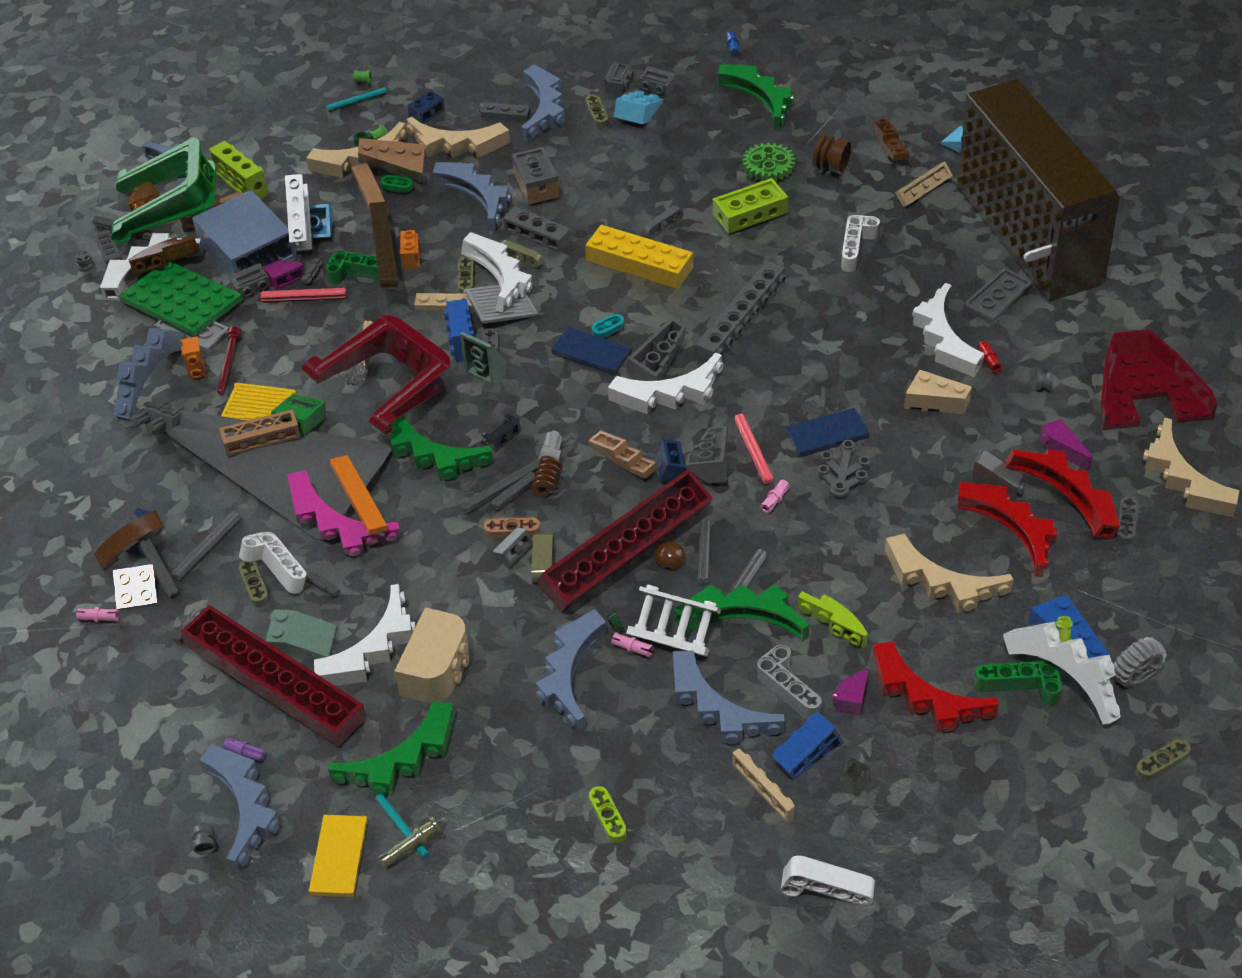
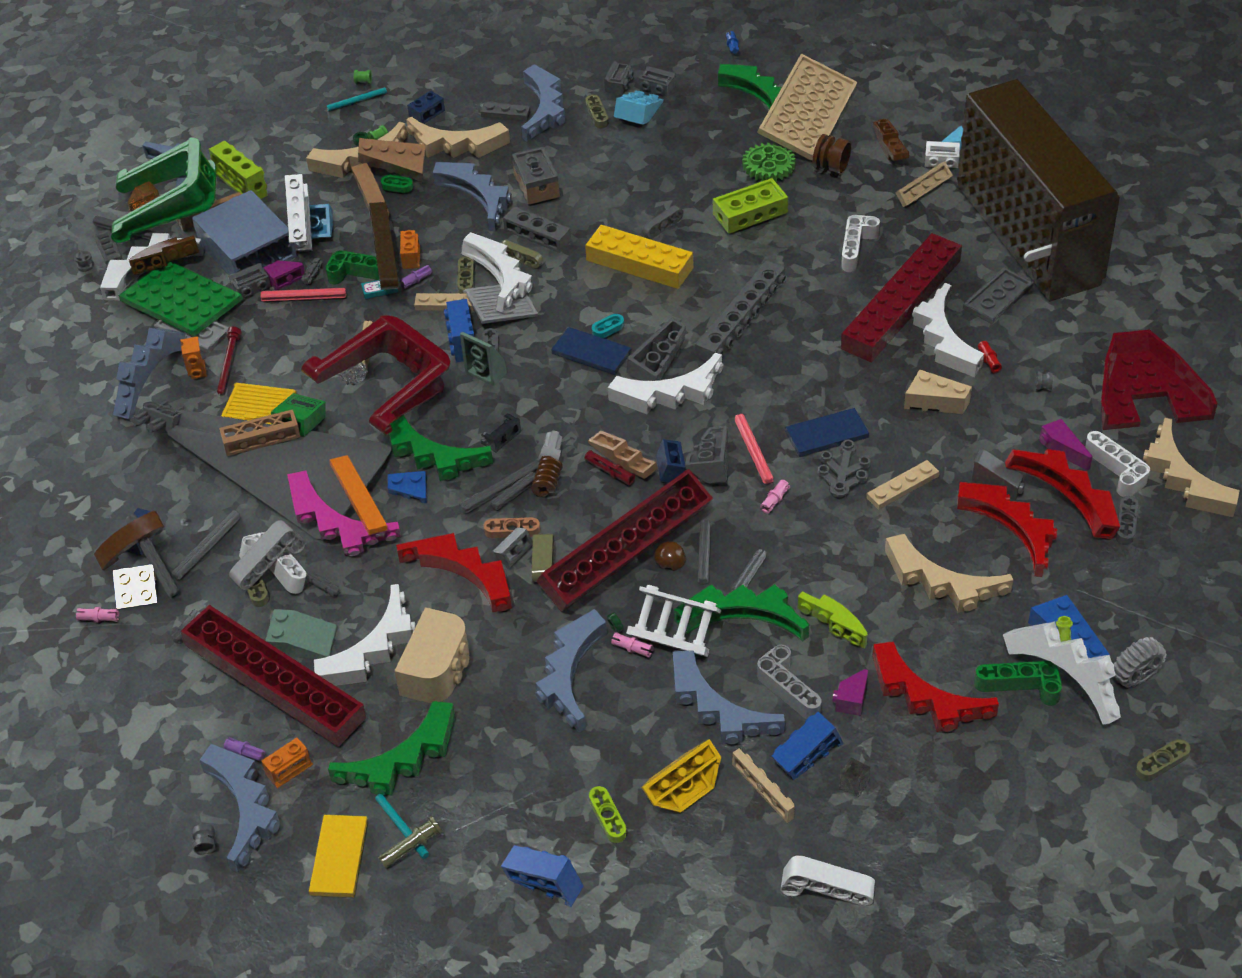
(265, 553): none -> light grey beam
(286, 762): none -> orange window
(372, 289): none -> teal tile
(408, 485): none -> blue wing
(415, 276): none -> medium lavender axle
(443, 554): none -> red arch
(543, 871): none -> blue wedge
(626, 476): none -> dark red pin
(684, 779): none -> yellow wedge
(807, 106): none -> tan plate
(901, 294): none -> dark red brick
(902, 484): none -> tan plate
(942, 151): none -> white window
(1131, 470): none -> white beam

